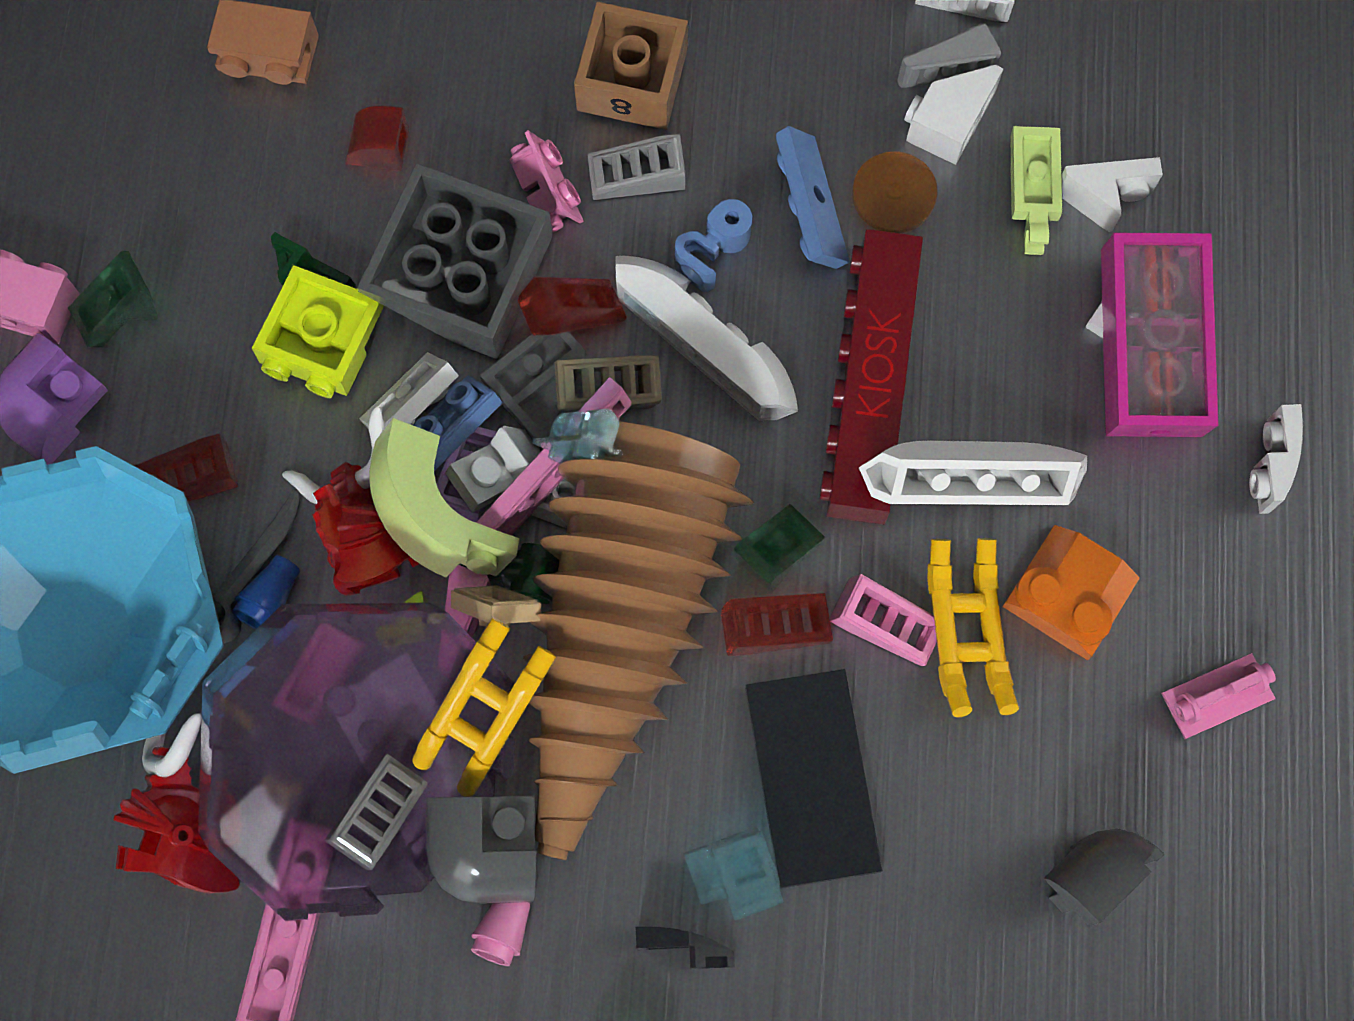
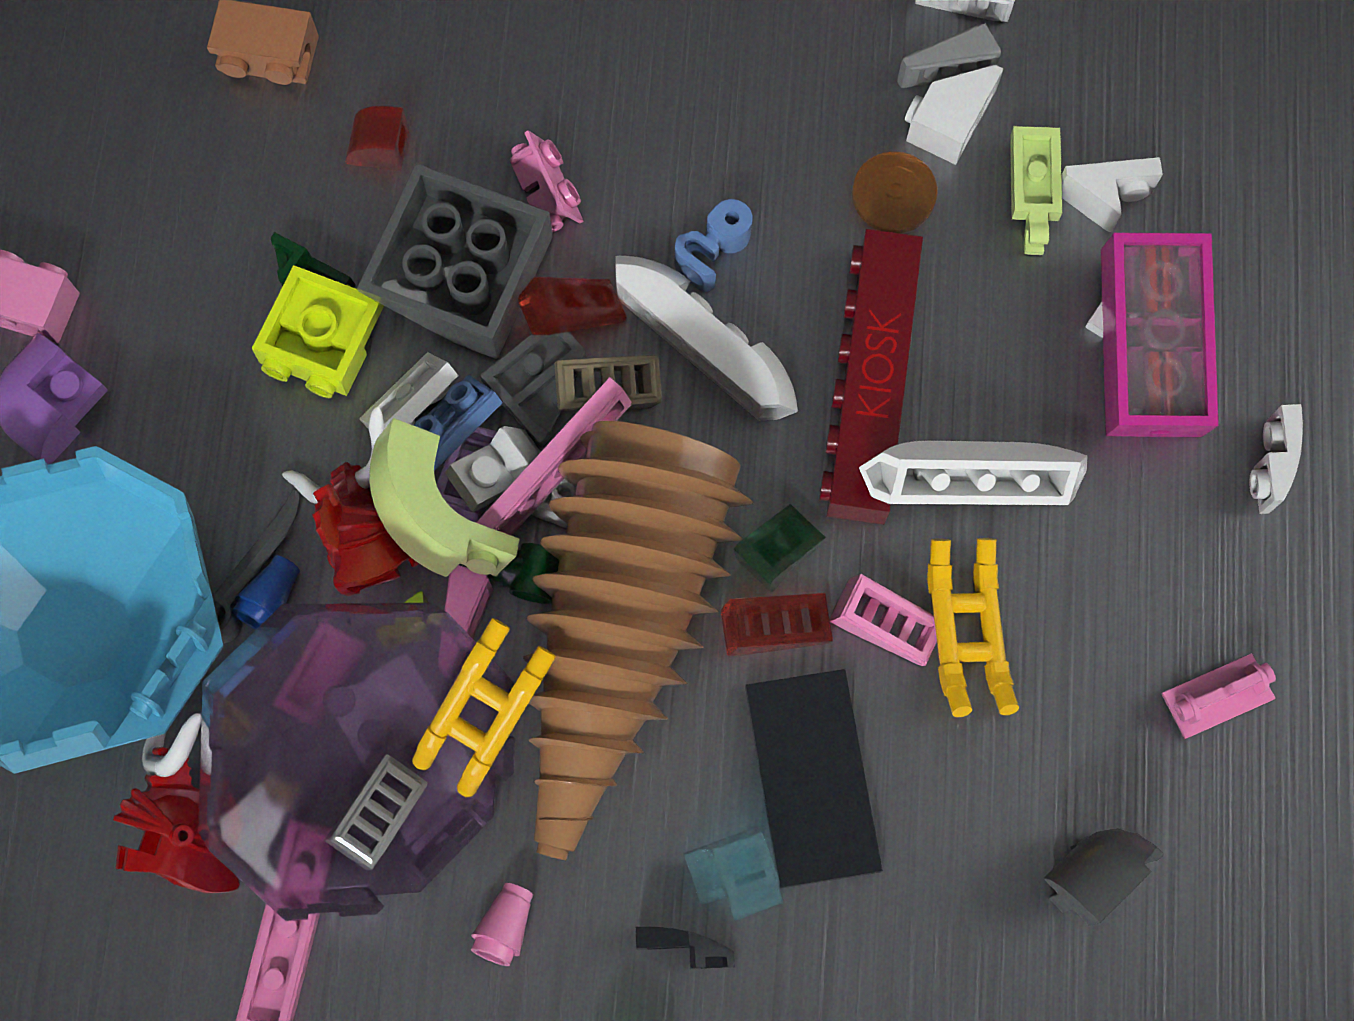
(111, 301): clear green slope -> none
(195, 452): clear red slope -> none
(483, 847): dark grey brick -> none
(496, 603): tan plate -> none
(581, 436): clear light blue hinge -> none
(631, 65): medium nougat brick -> none
(646, 150): light grey slope -> none
(811, 198): medium blue tile -> none
(1072, 590): orange slope -> none

